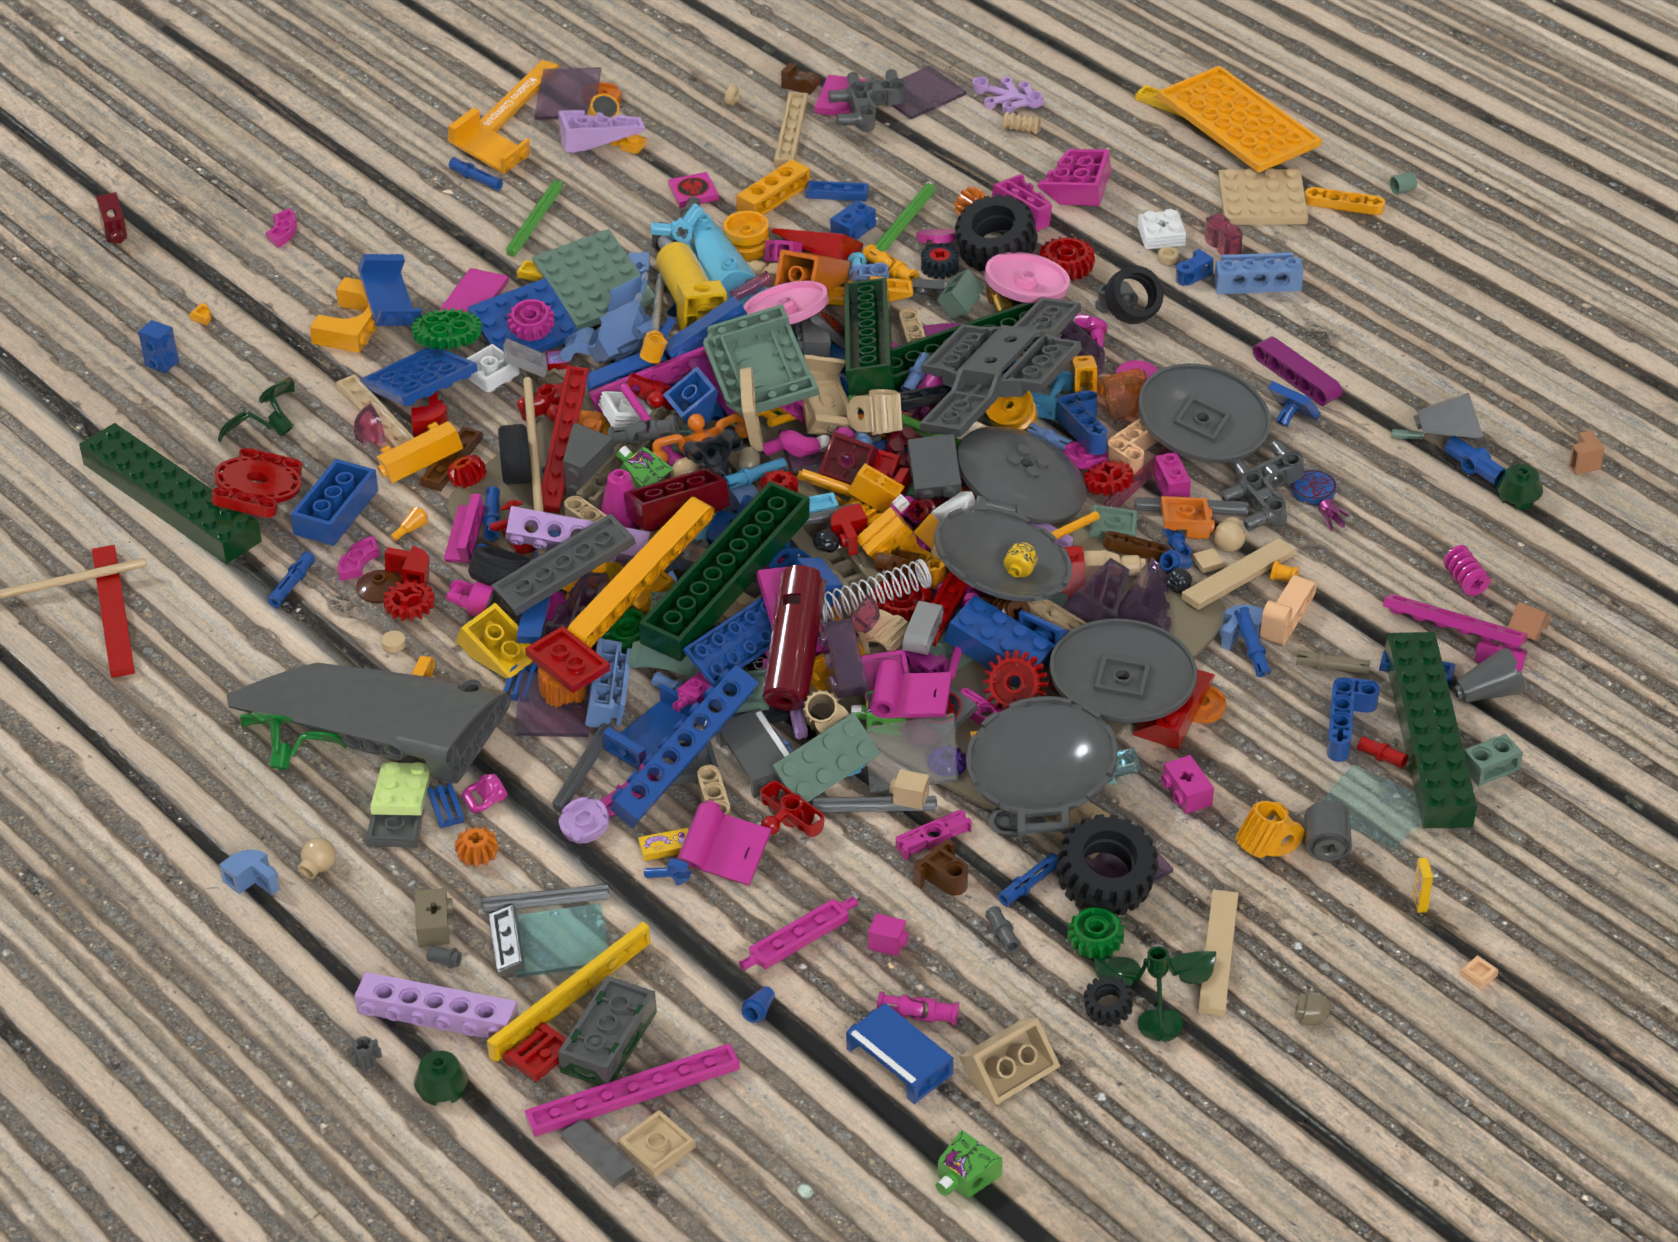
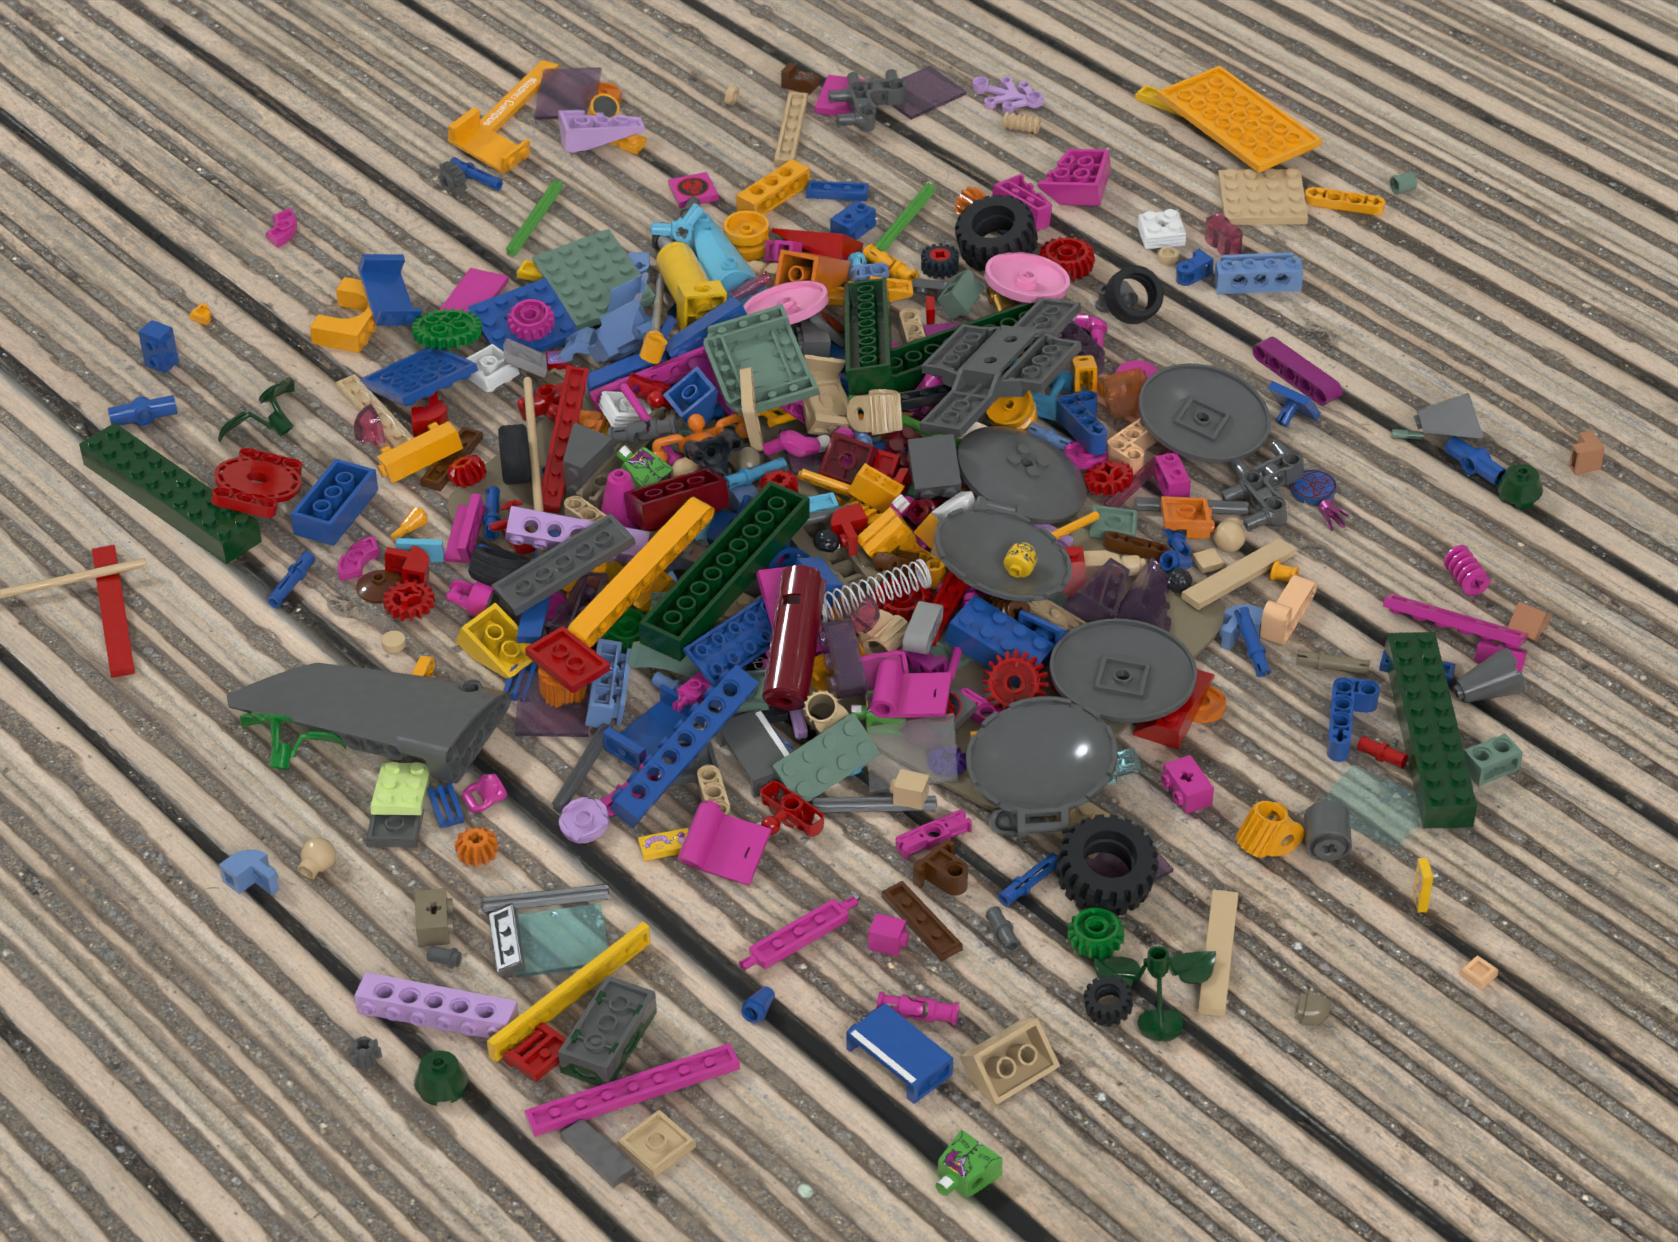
(113, 227): dark red torso -> none
(143, 410): none -> blue piece
(432, 547): none -> medium azure tile
(452, 178): none -> dark grey gear
(675, 869): blue bar -> none
(915, 373): medium blue pin -> none
(922, 921): none -> reddish brown tile
(930, 310): none -> red tile
(936, 236): dark pink tile -> none

